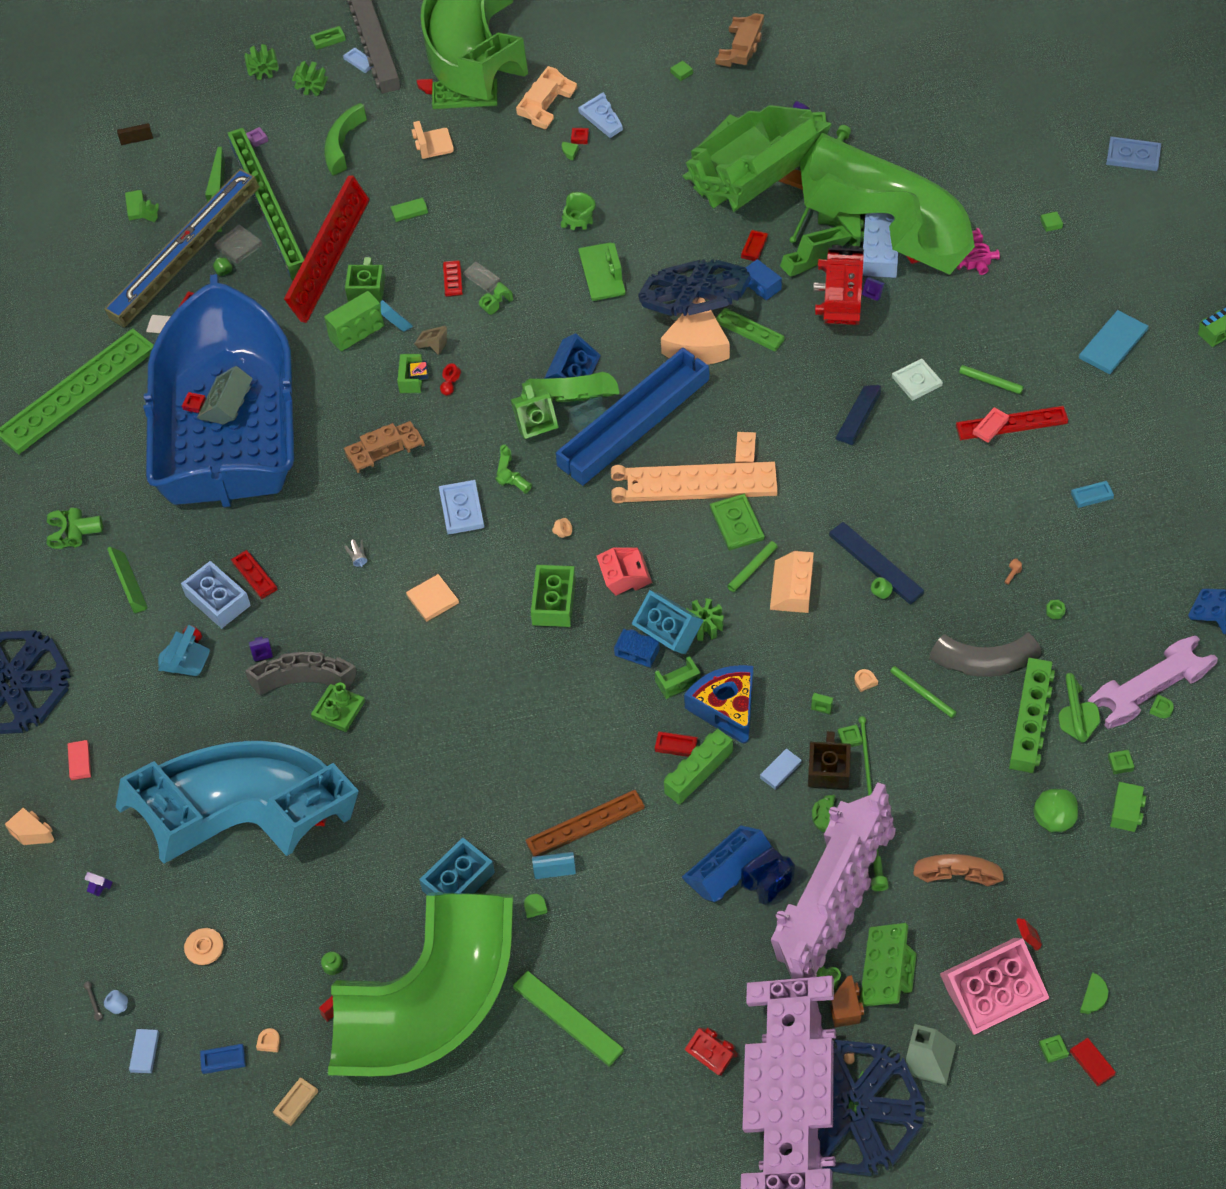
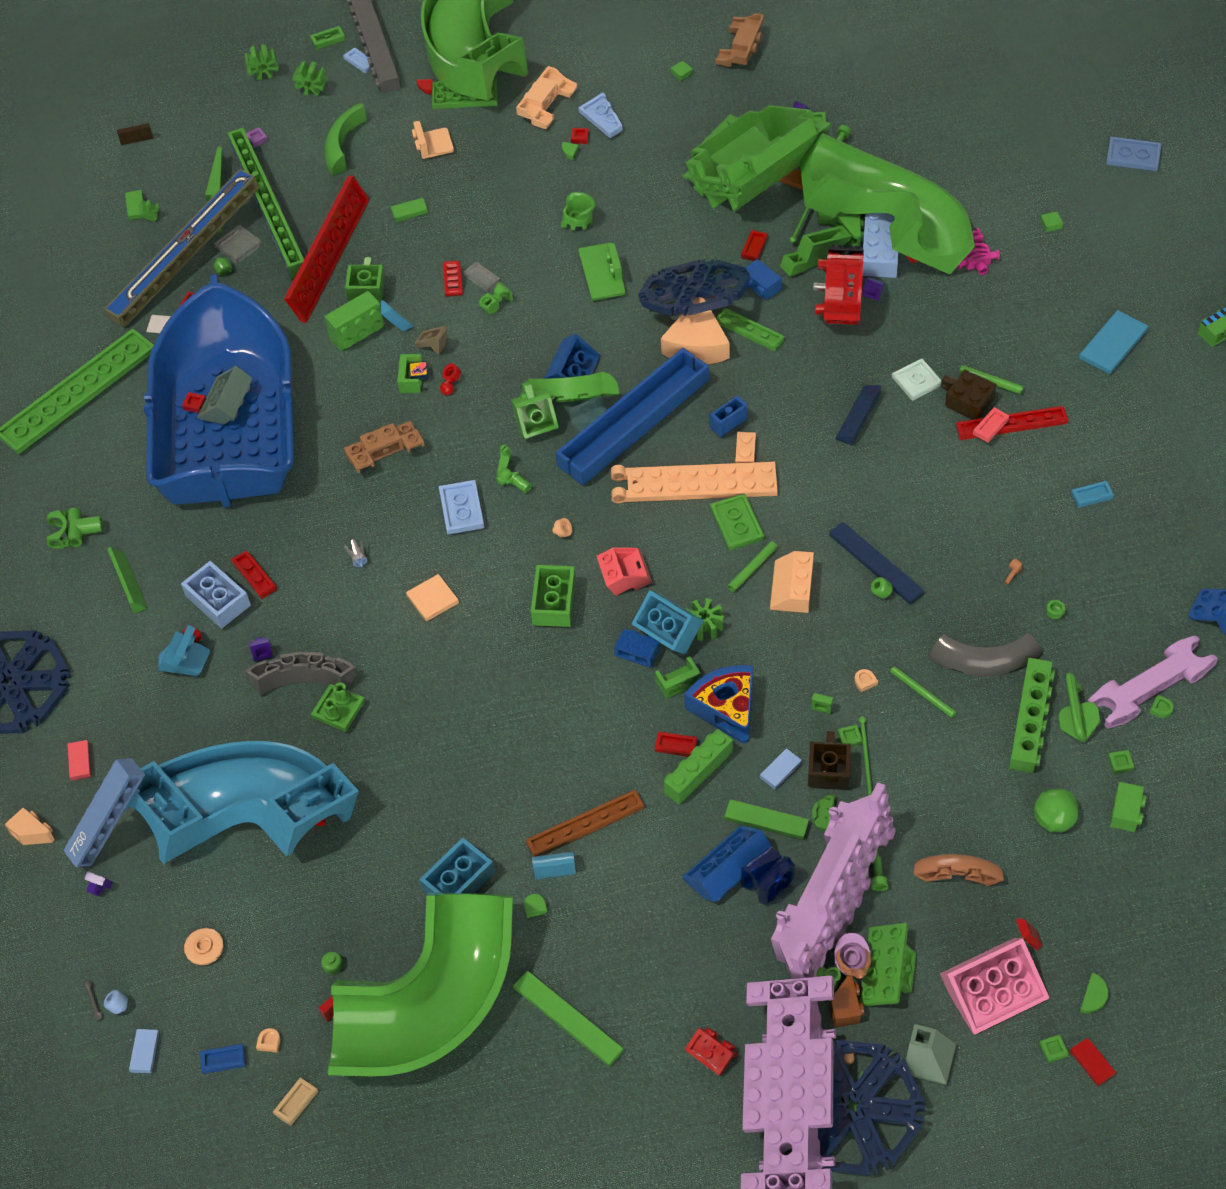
(104, 812): none -> medium blue brick
(728, 416): none -> blue brick
(766, 819): none -> bright green tile
(852, 955): none -> lavender piece
(968, 394): none -> dark brown hinge

